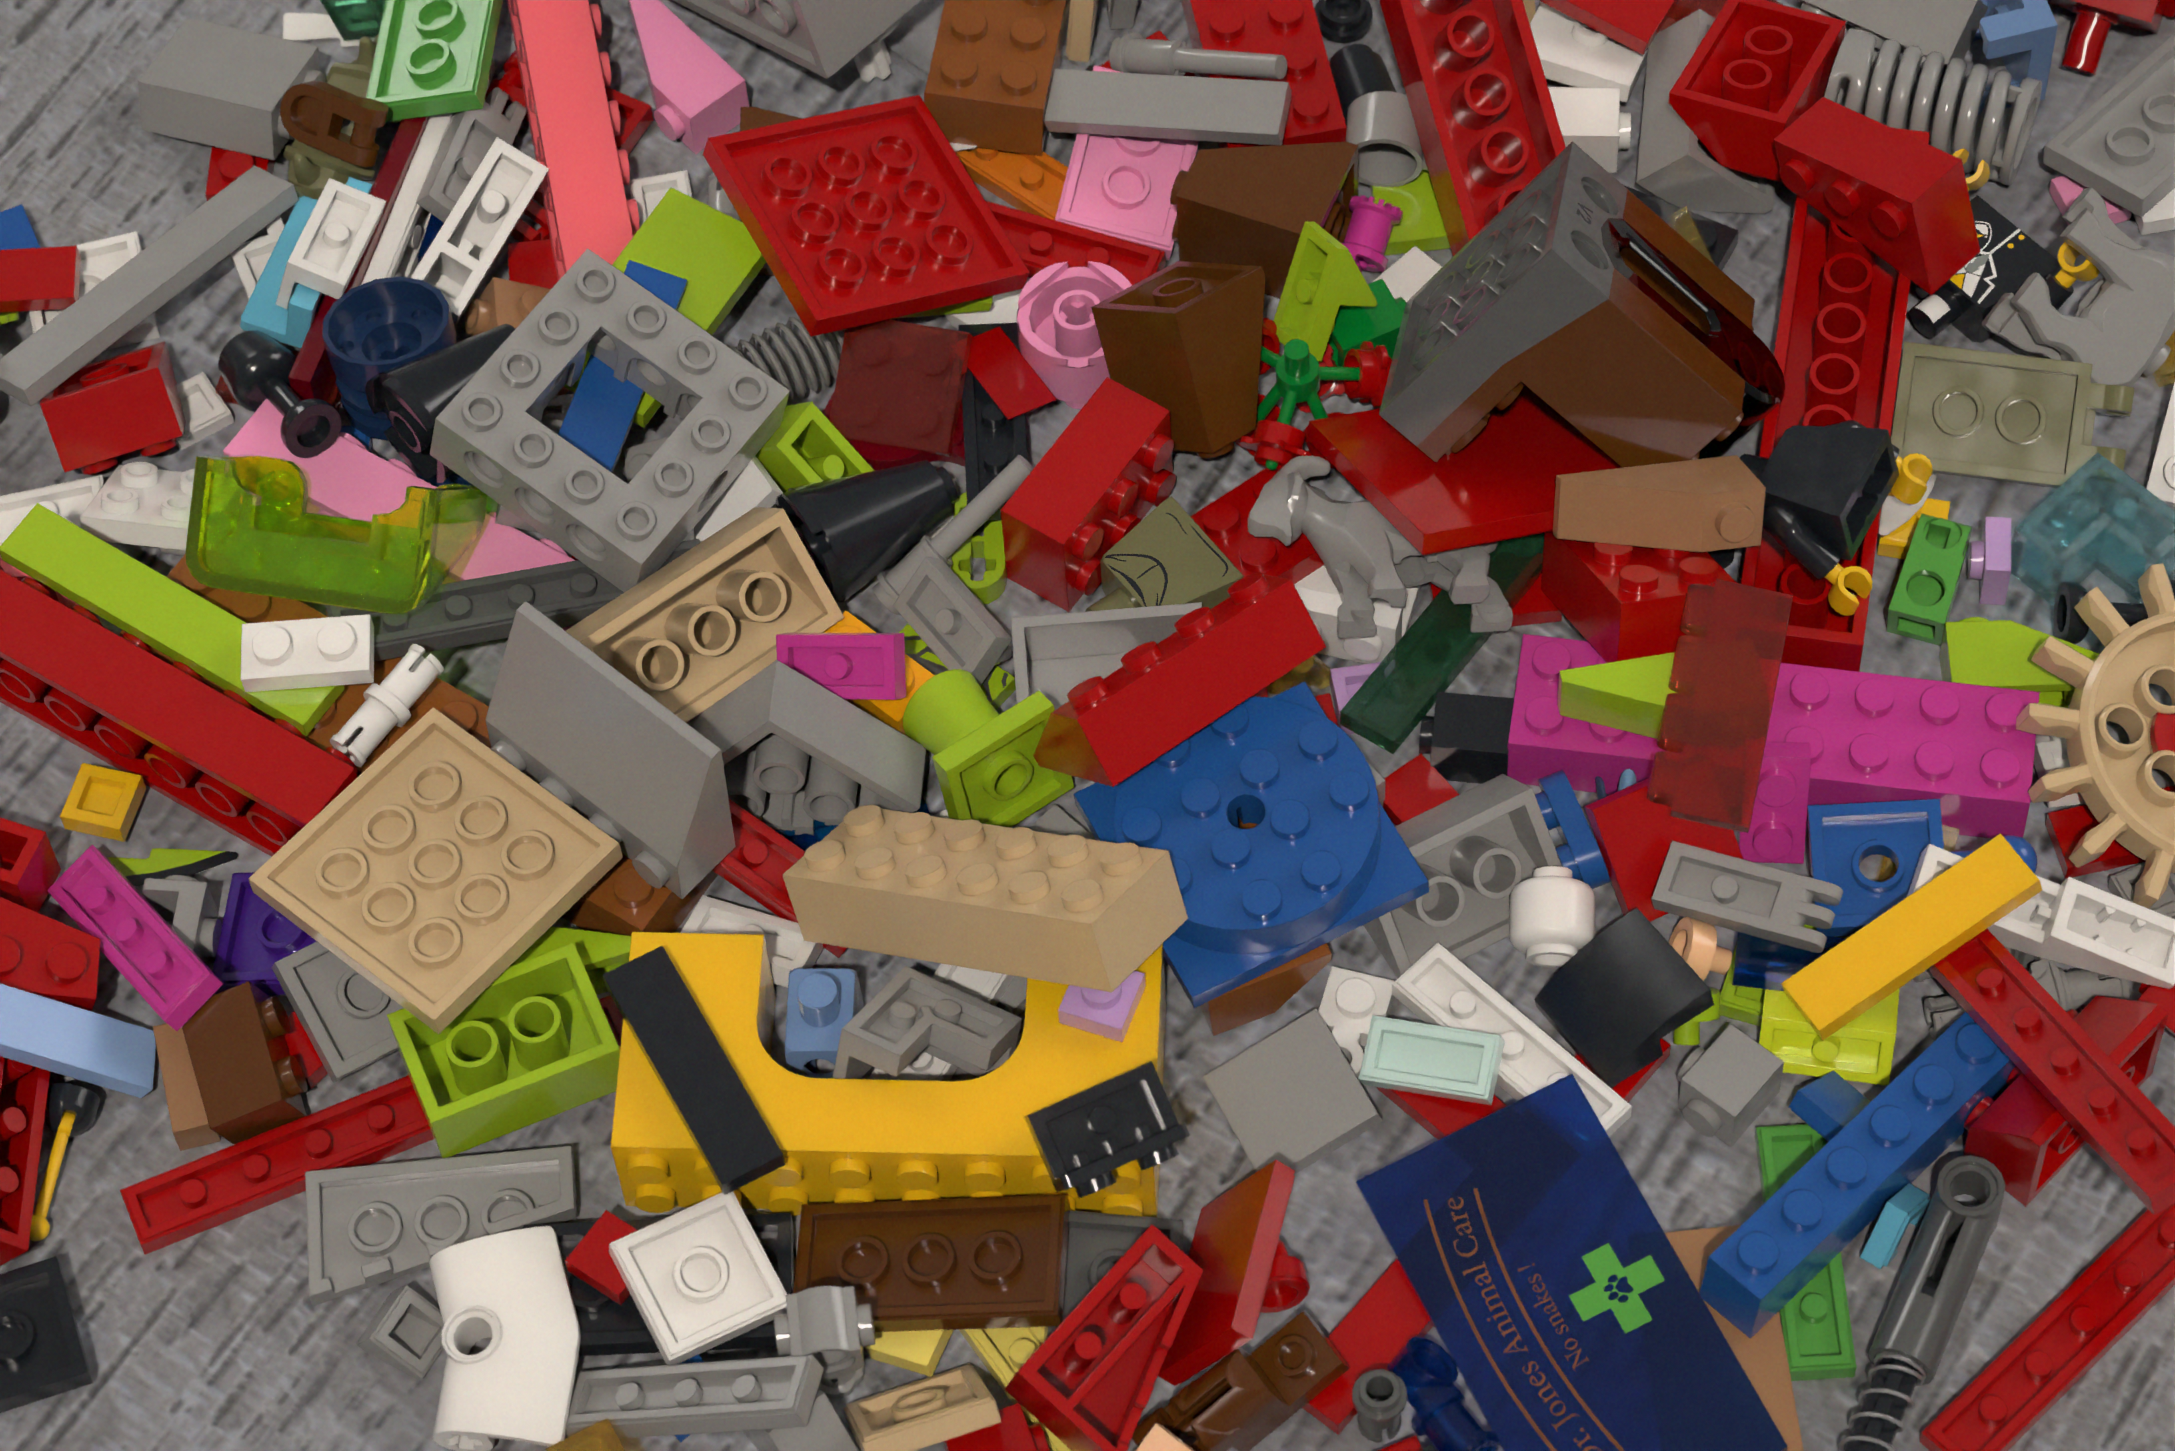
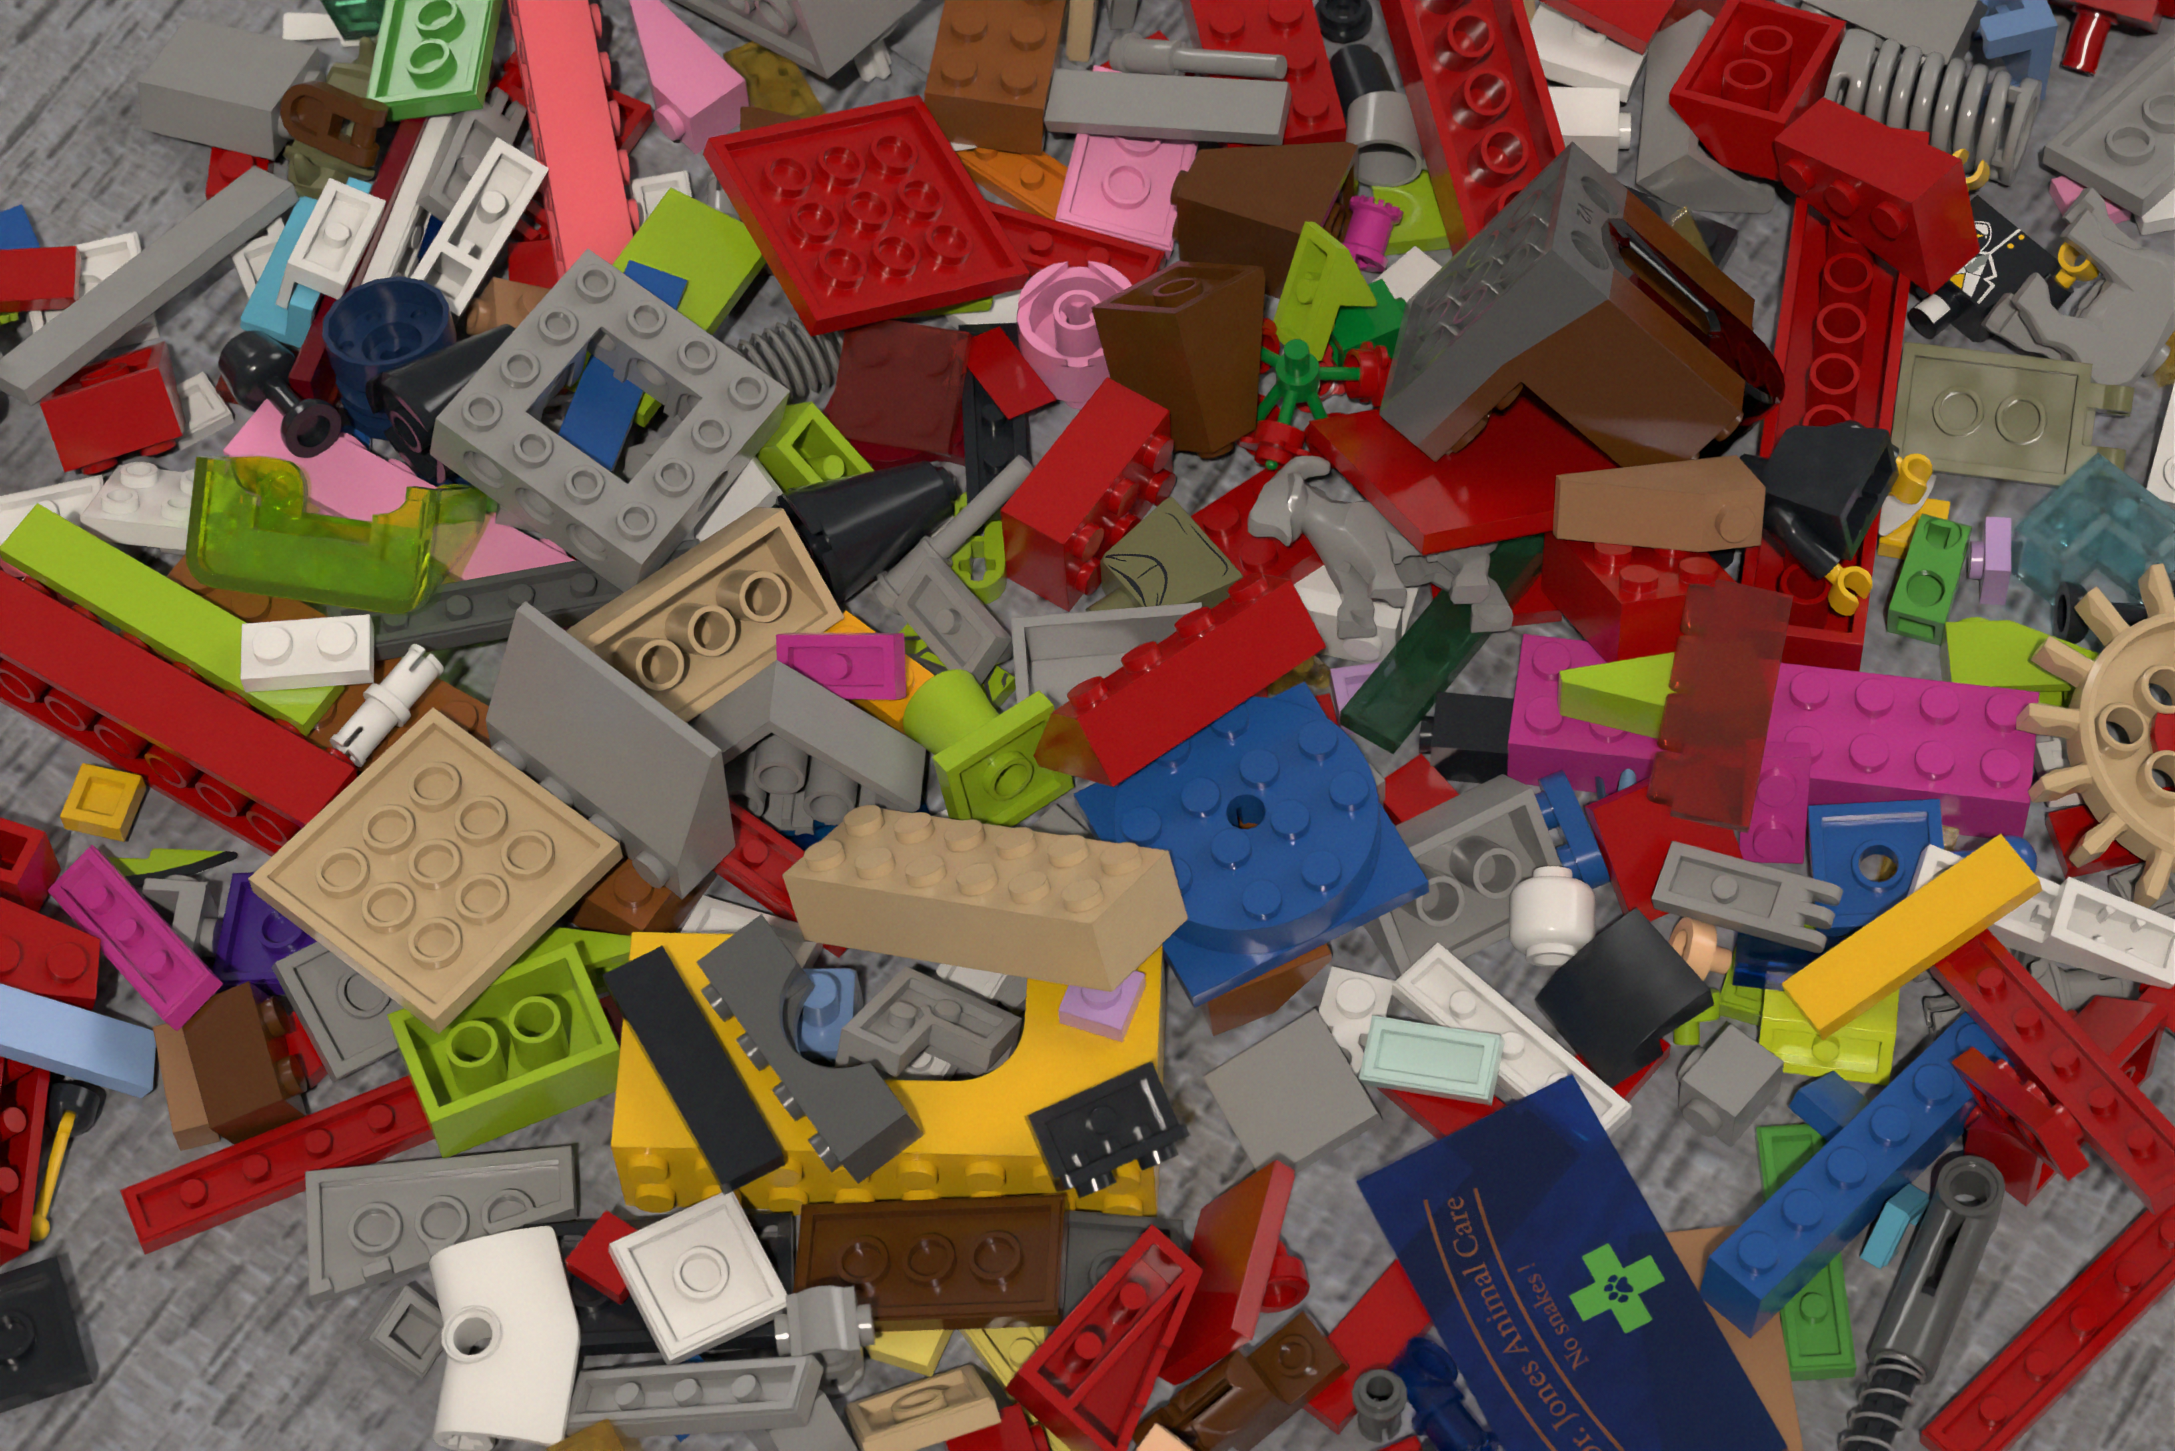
(773, 81): none -> clear yellow plate
(850, 1107): none -> dark grey arch
(2023, 1112): none -> red plate

